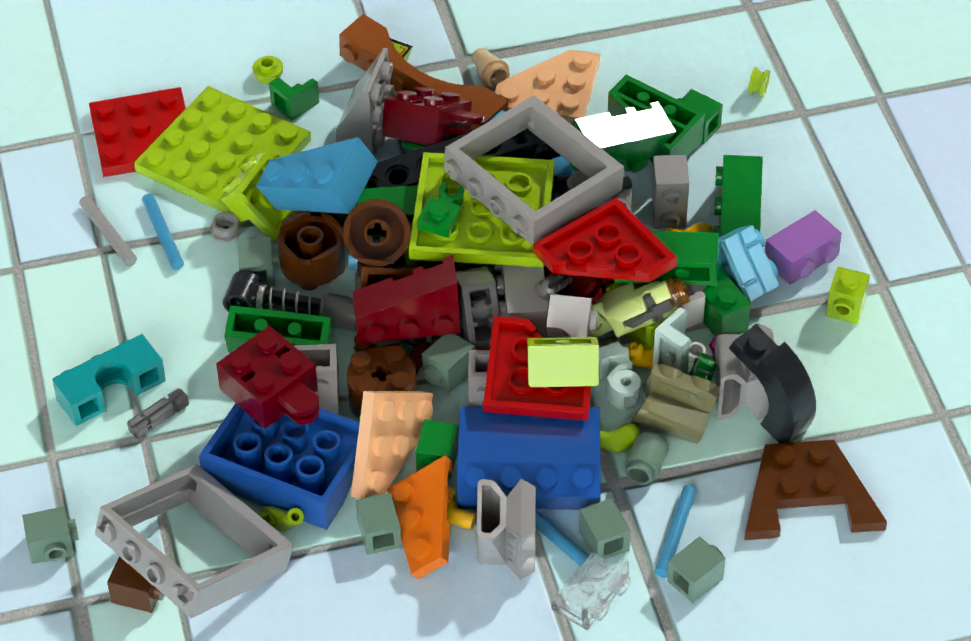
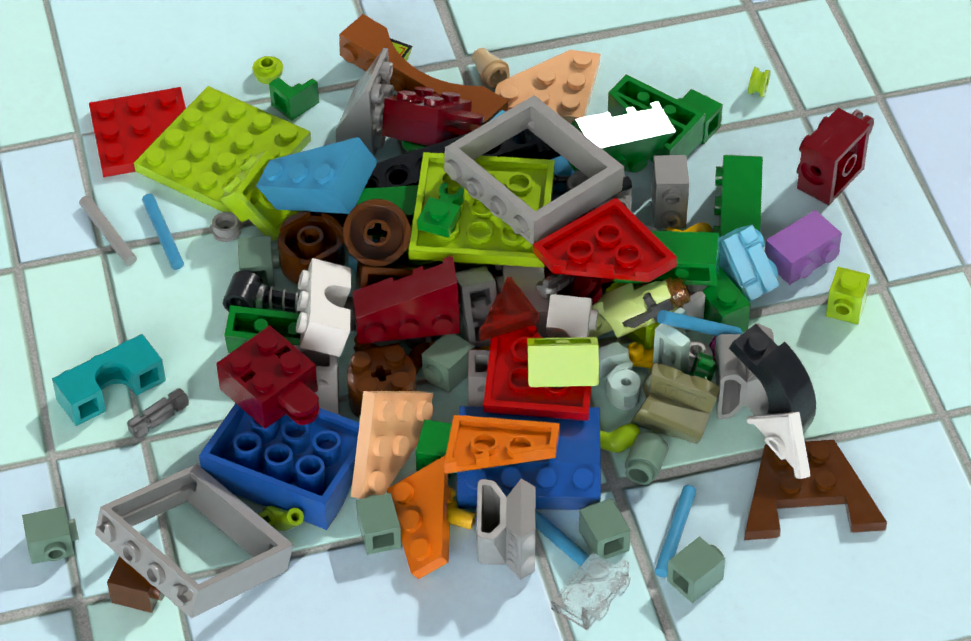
(323, 318): none -> white arch
(498, 442): none -> orange wing
(508, 312): none -> clear red tile
(696, 324): none -> dark azure bar
(785, 438): none -> white tile
(834, 154): none -> dark red brick

